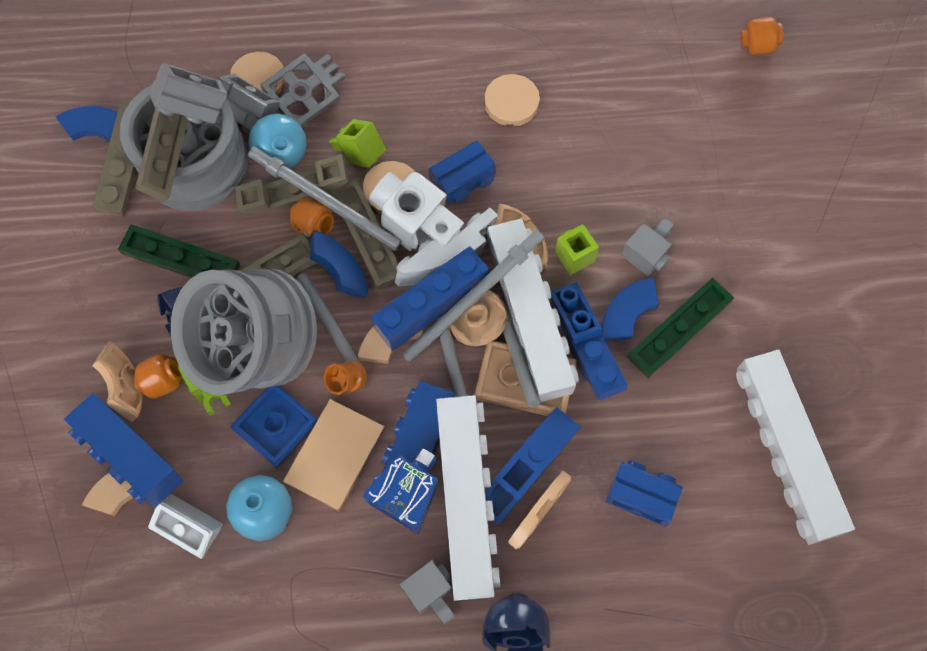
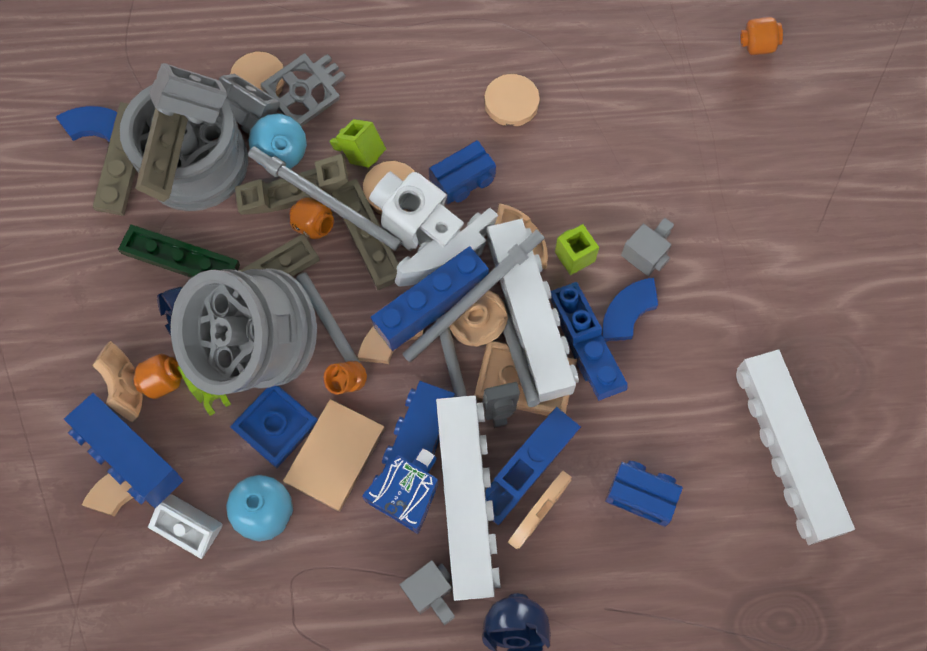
(340, 264): blue tile -> none
(500, 403): none -> dark grey hinge
(680, 327): dark green plate -> none

